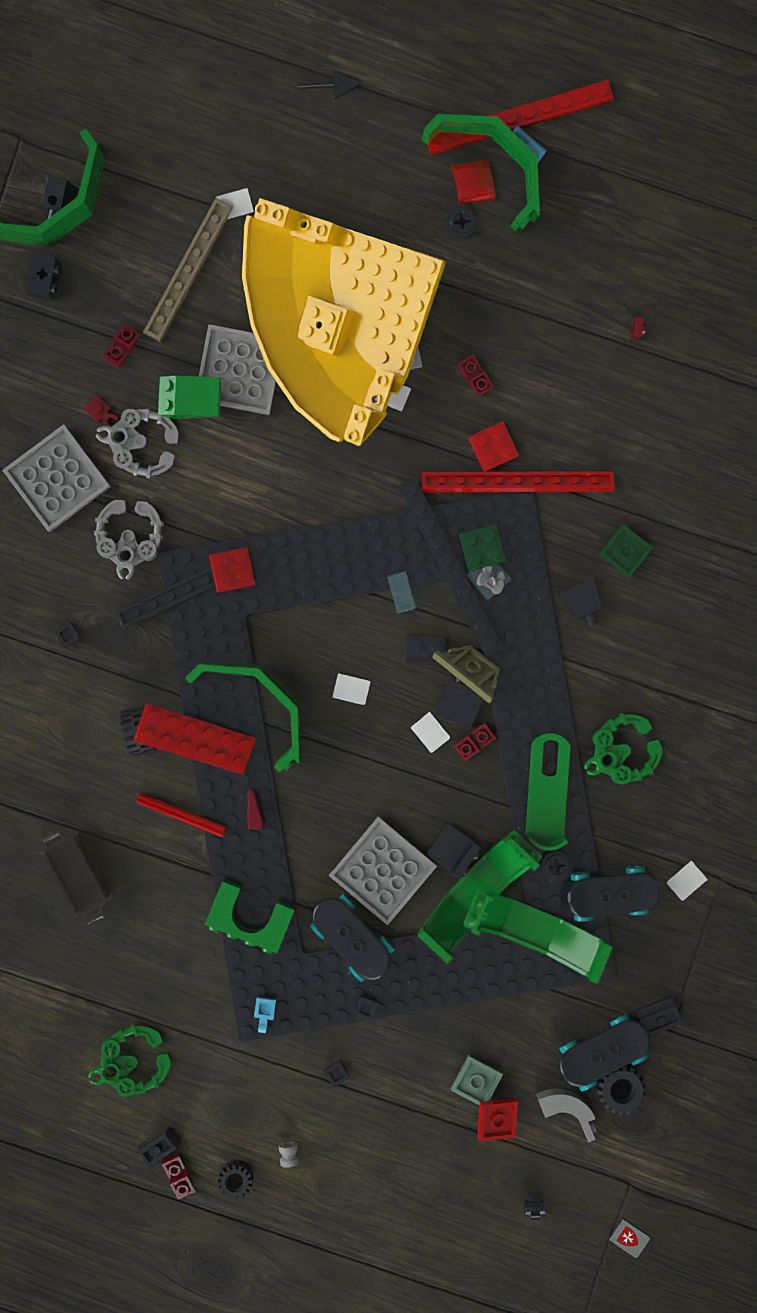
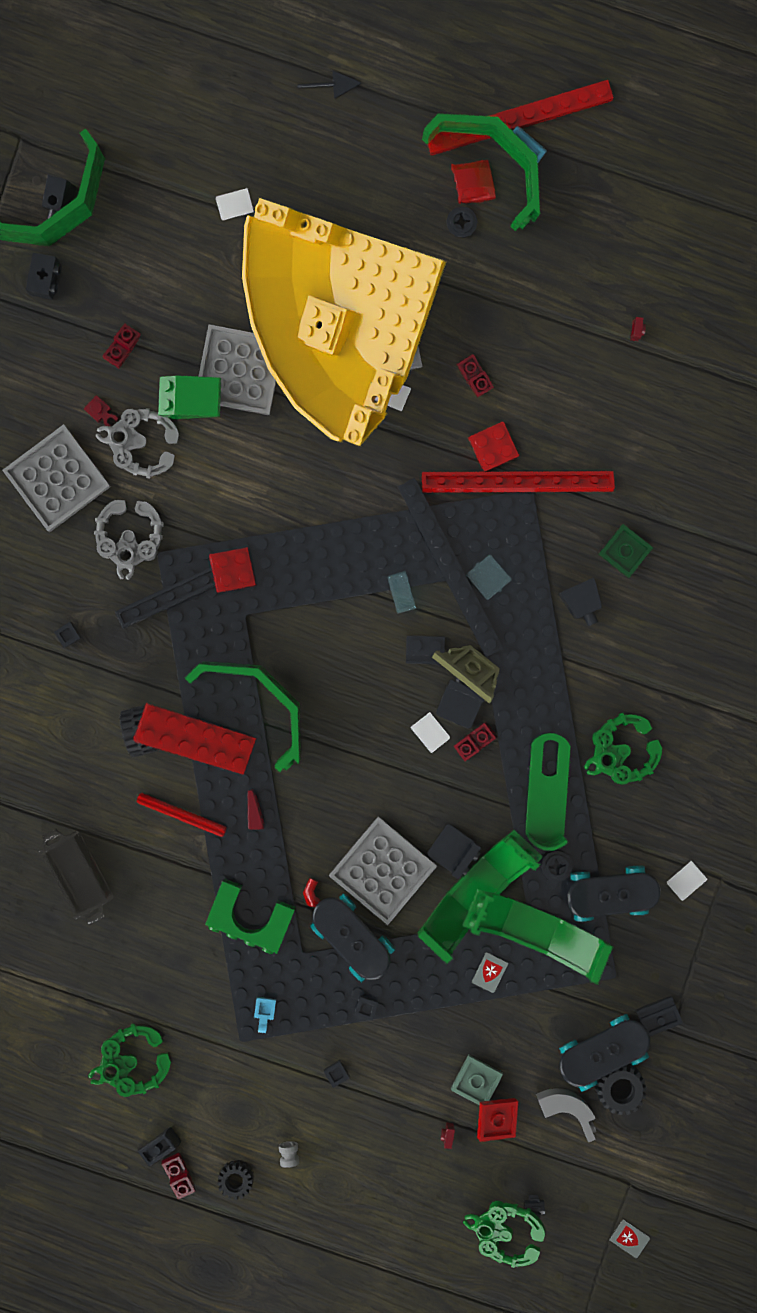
(188, 270): dark tan tile -> none
(309, 895): none -> red arm
(351, 689): white sticker -> none
(447, 1135): none -> dark red plate
(482, 548): dark green plate -> none
(490, 972): none -> light grey sticker
(491, 1230): none -> green piece
(495, 584): light grey piece -> none

